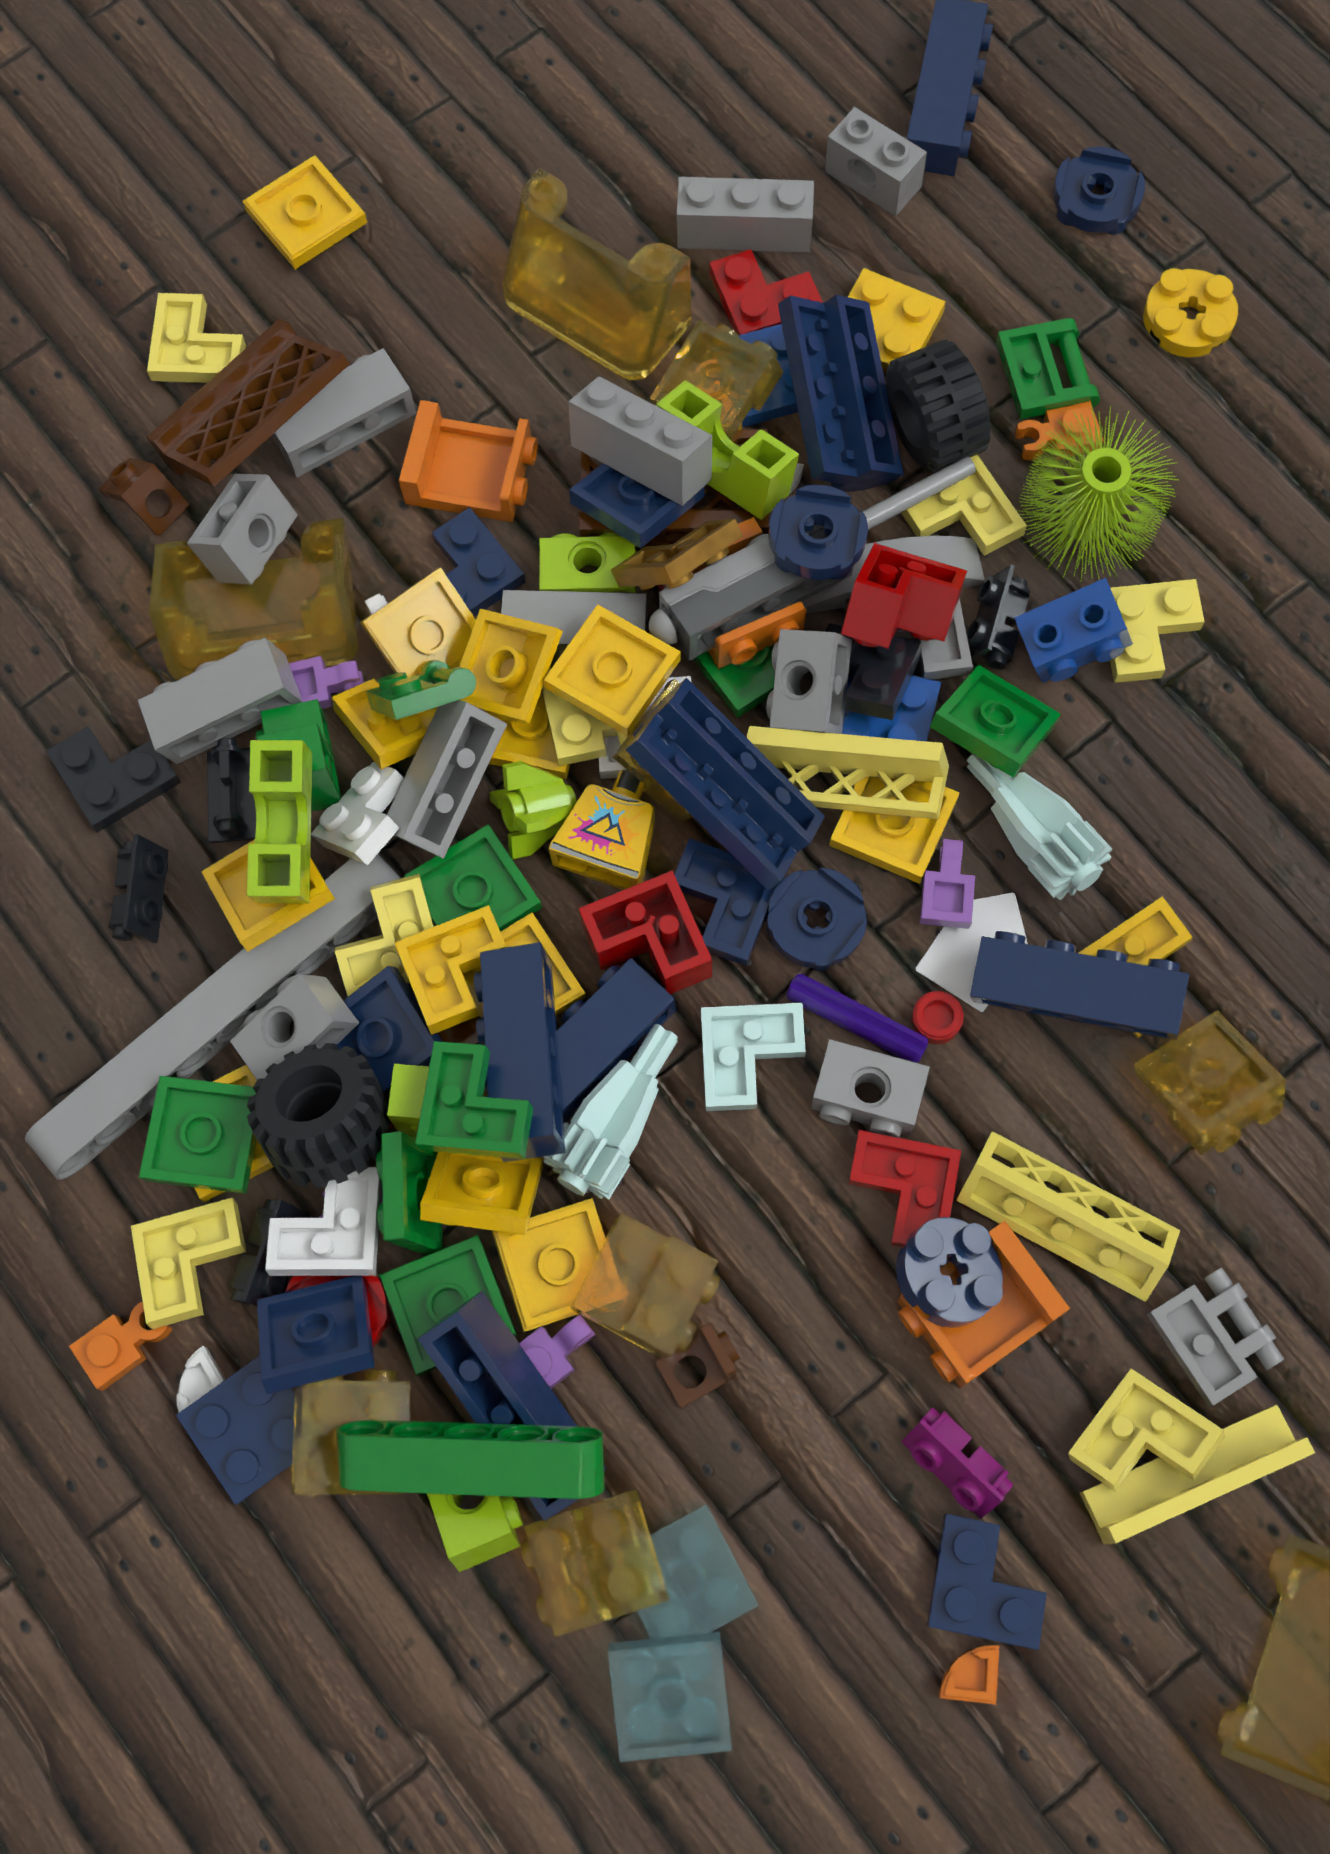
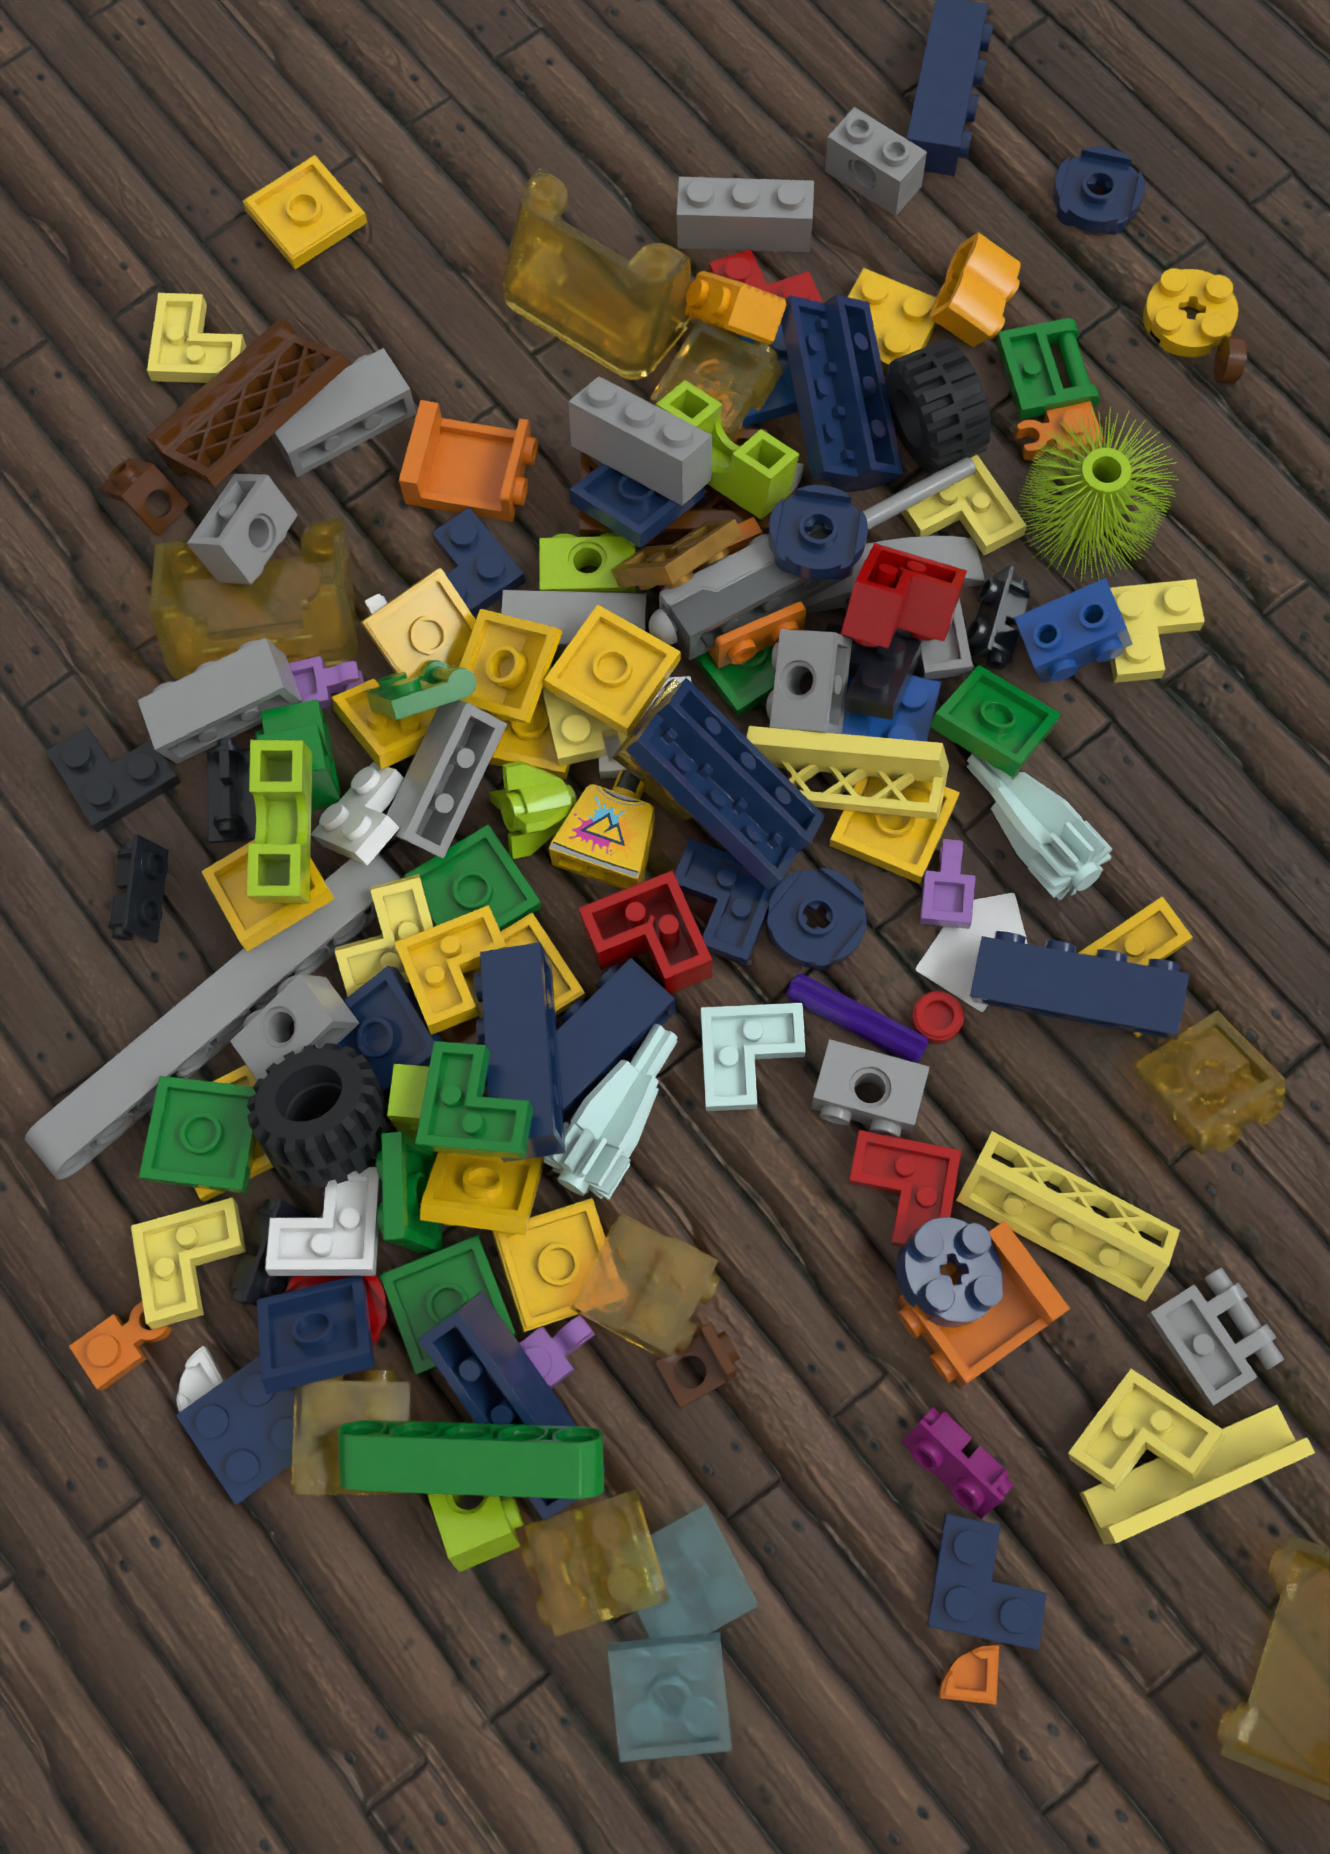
(735, 306): none -> light orange brick
(976, 290): none -> light orange brick
(1230, 359): none -> reddish brown tile

